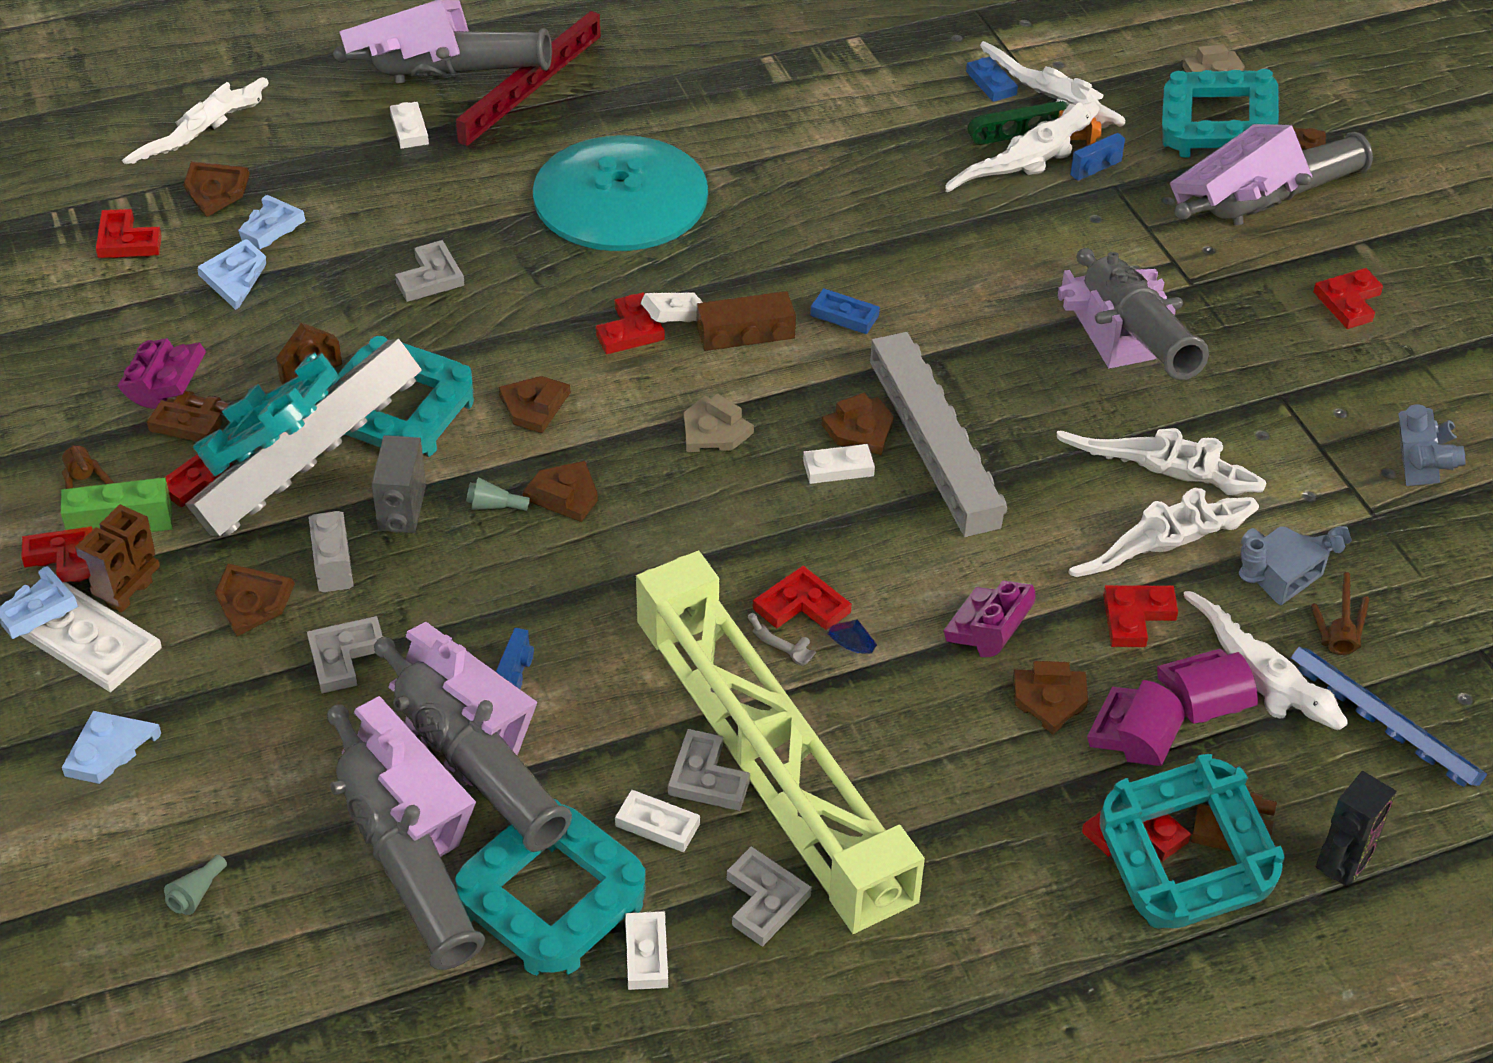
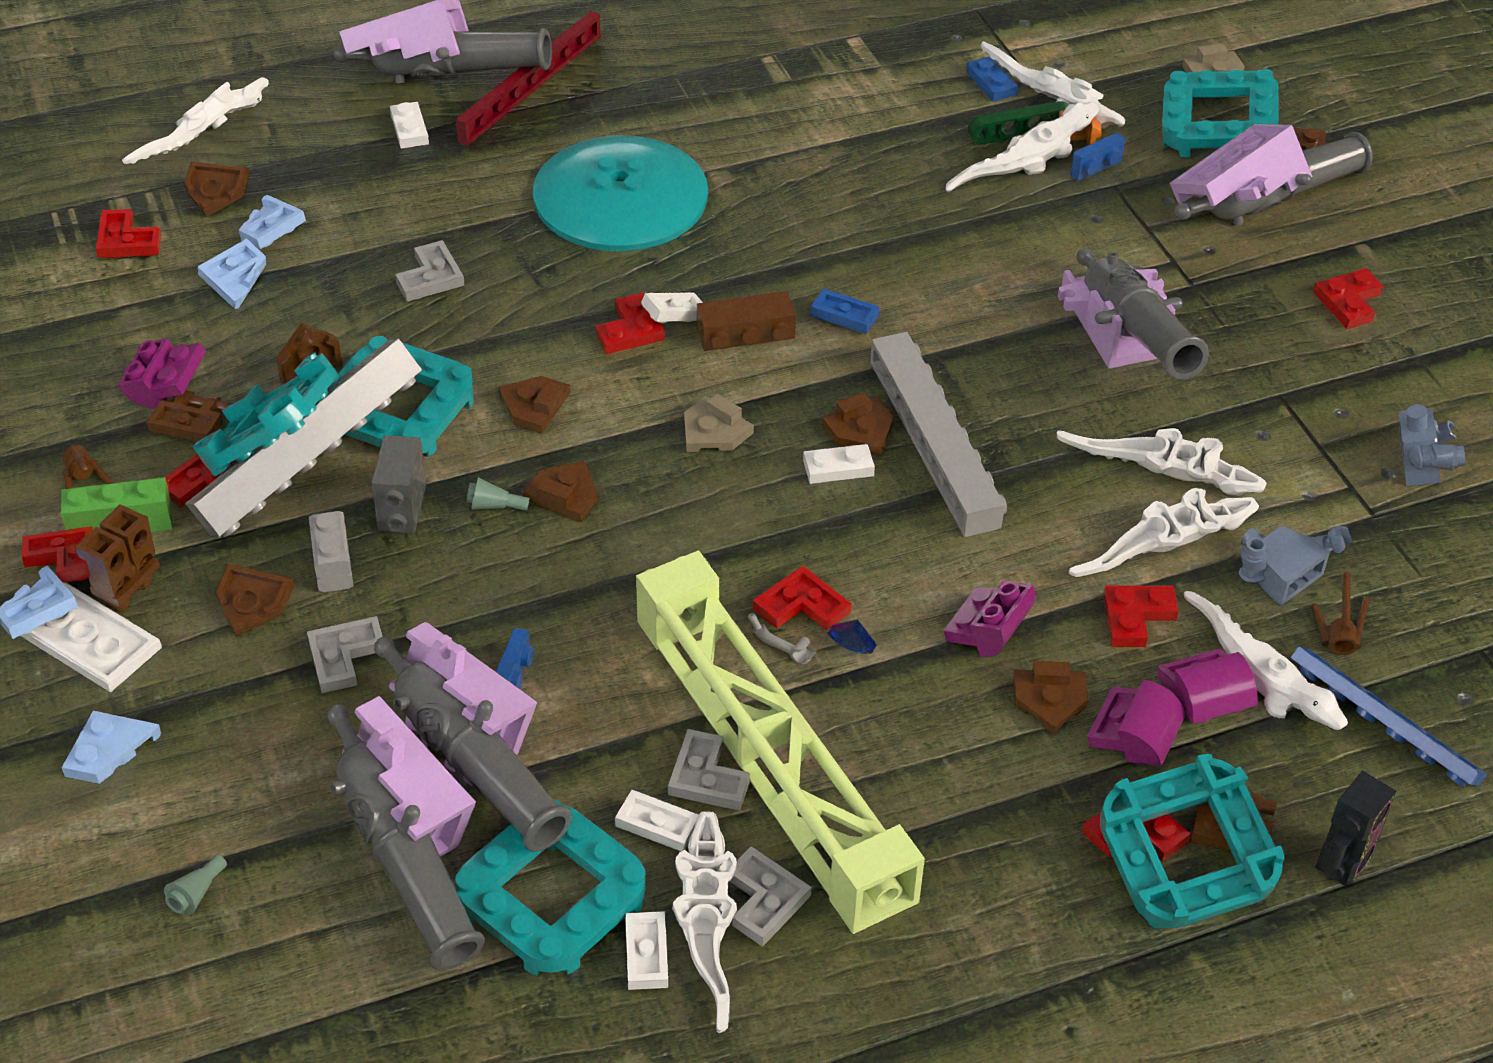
(705, 906): none -> white animal

